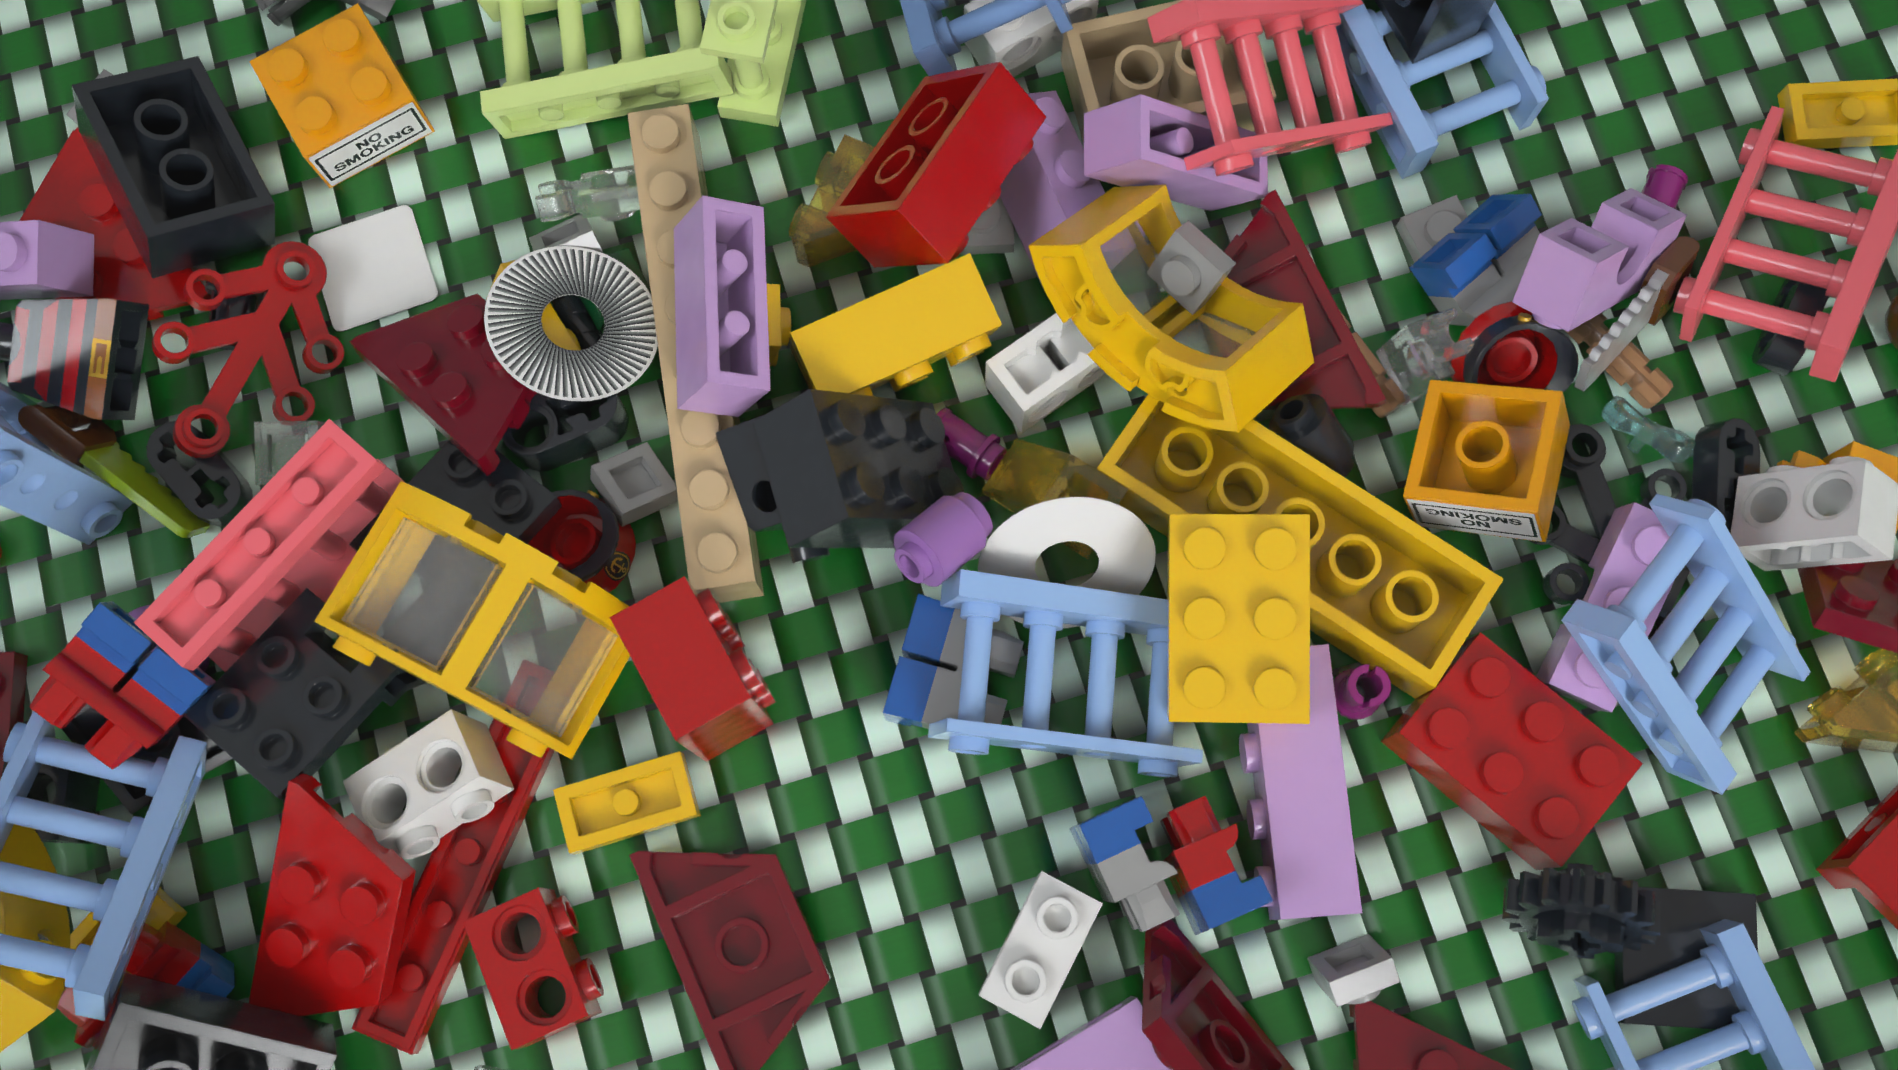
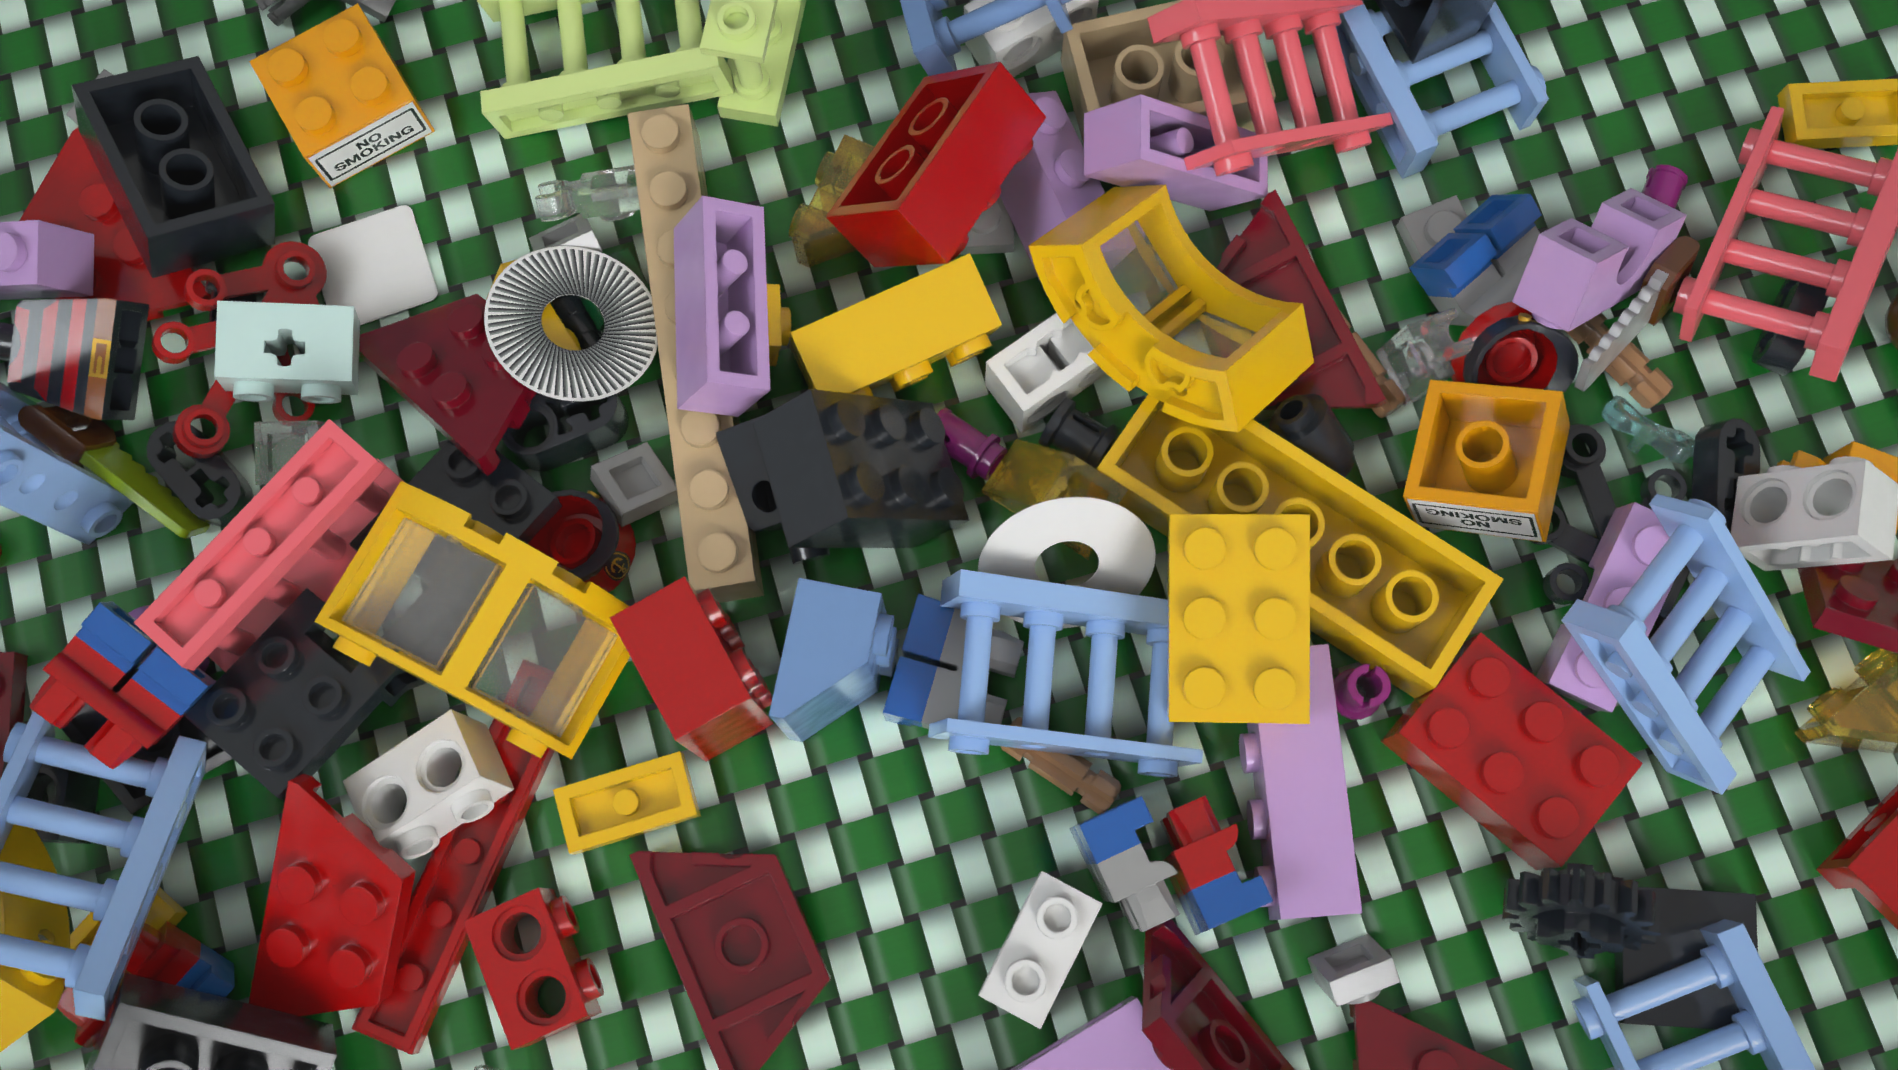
(257, 332): none -> light aqua brick
(831, 656): none -> medium blue slope
(942, 539): medium lavender brick -> none
(1071, 775): none -> medium nougat axle
(1079, 434): none -> black bush
(1190, 267): light grey plate -> none

